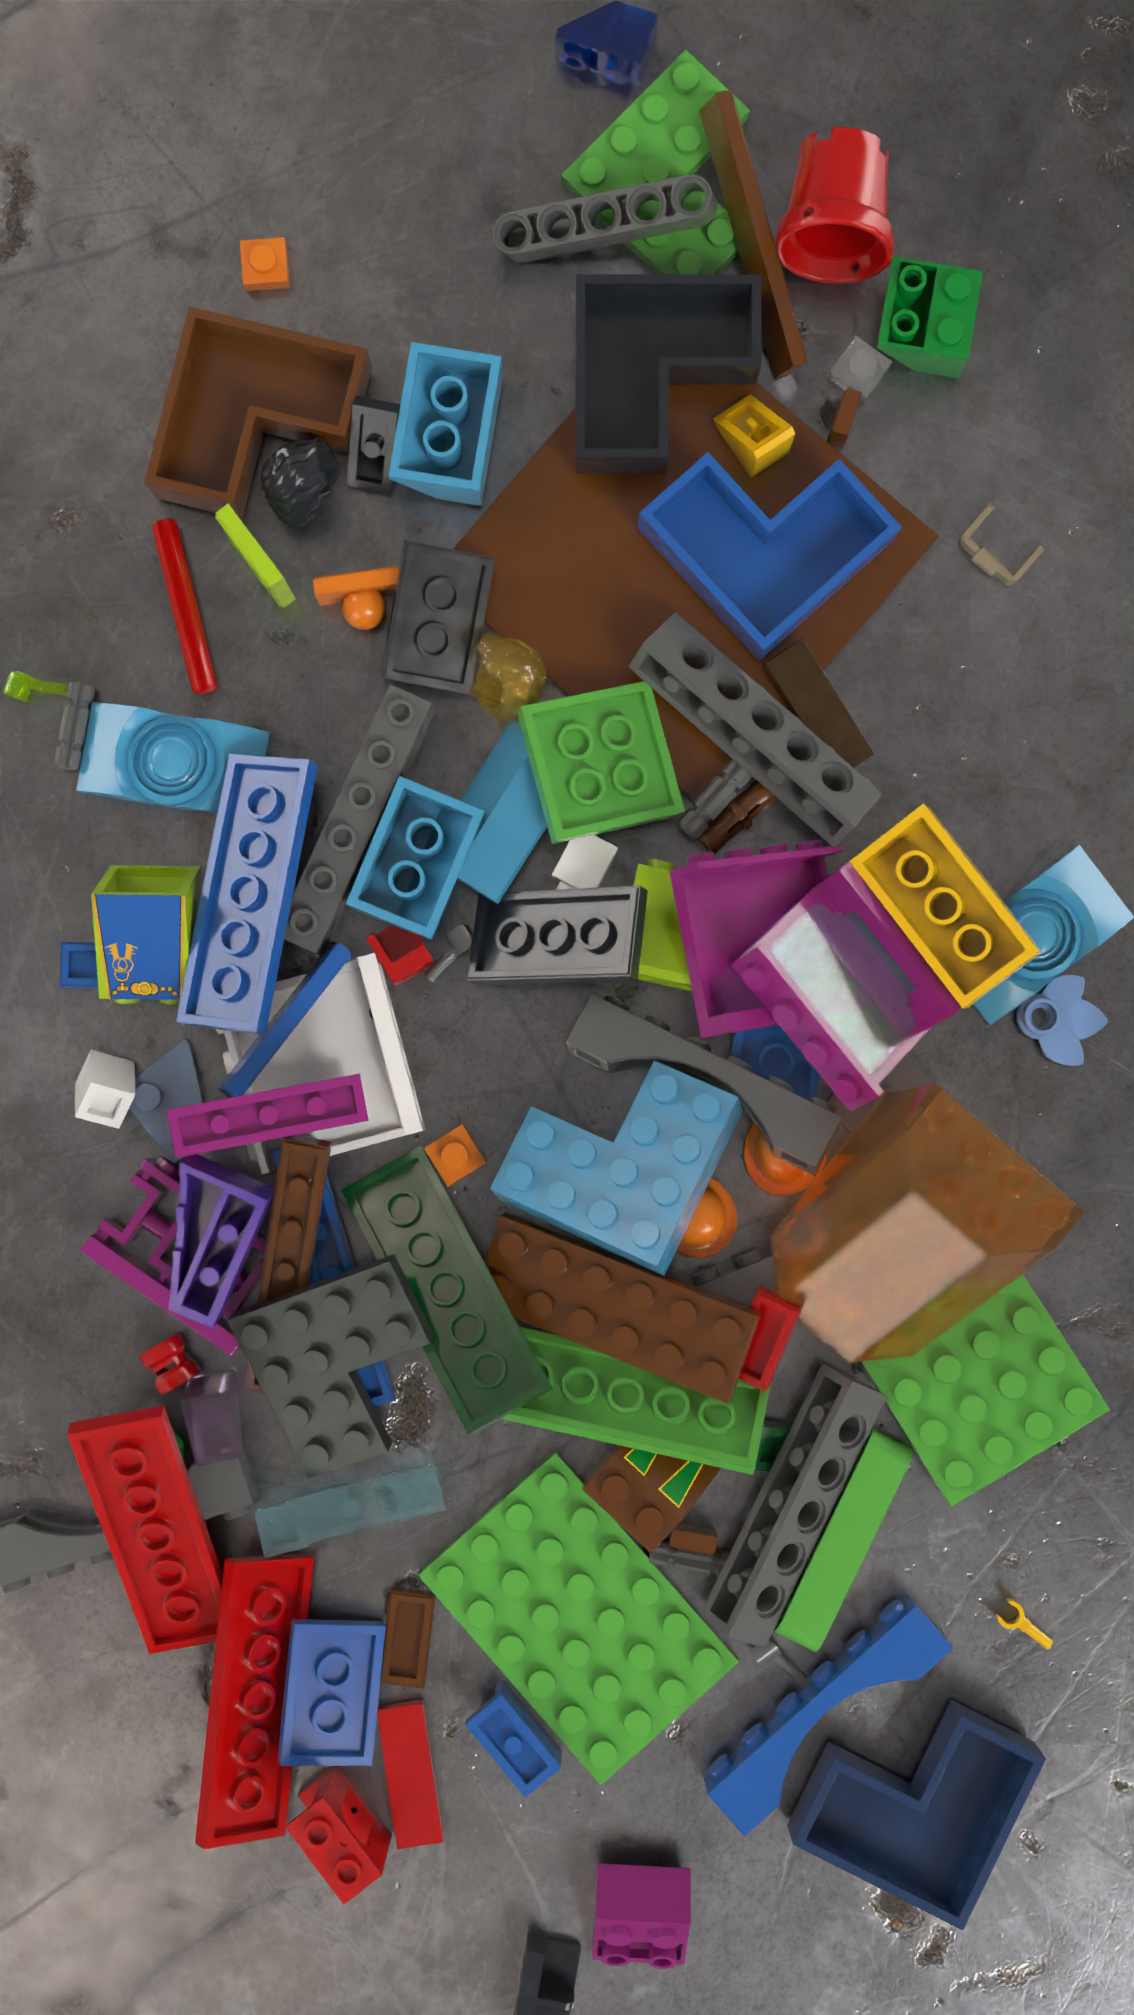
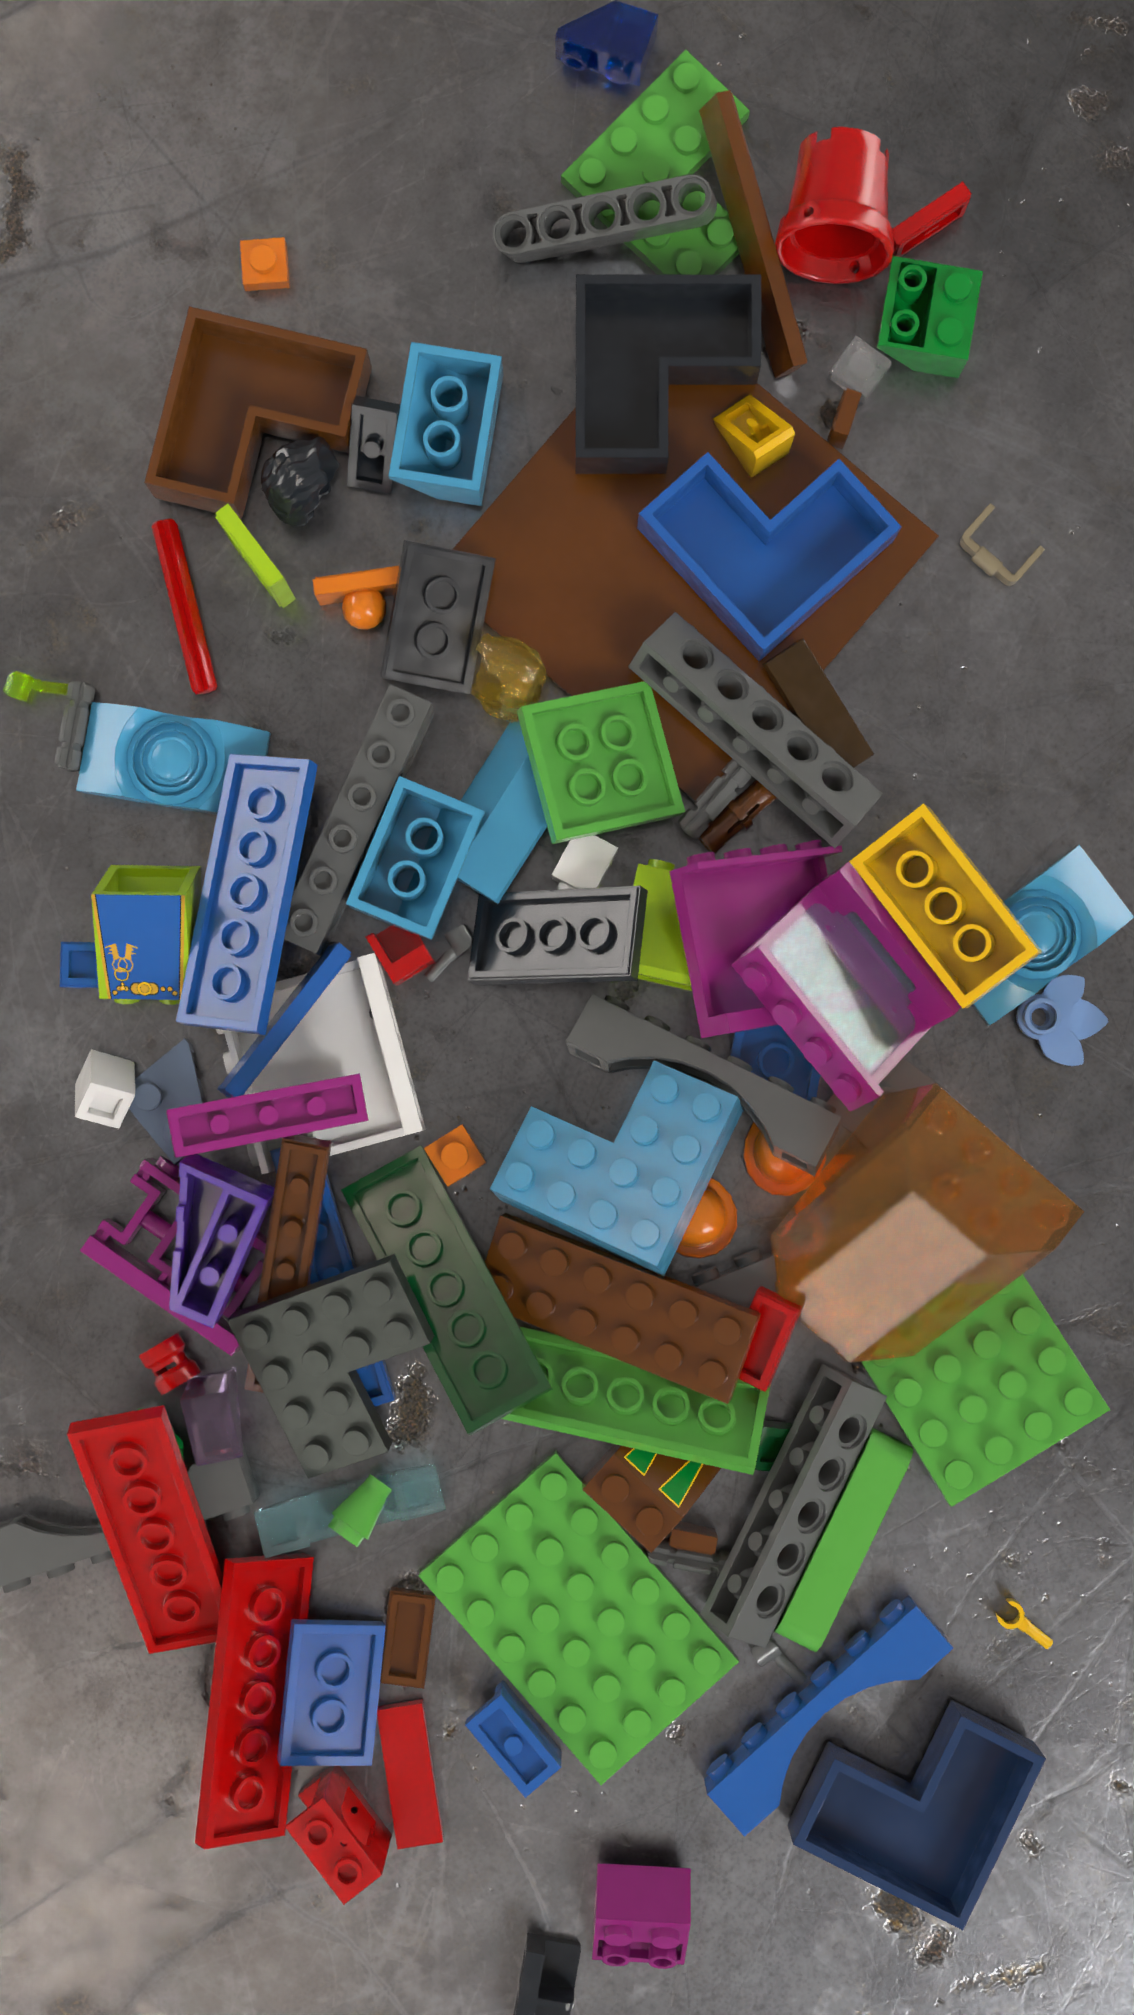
(359, 1511): none -> bright green cone
(931, 219): none -> red tile

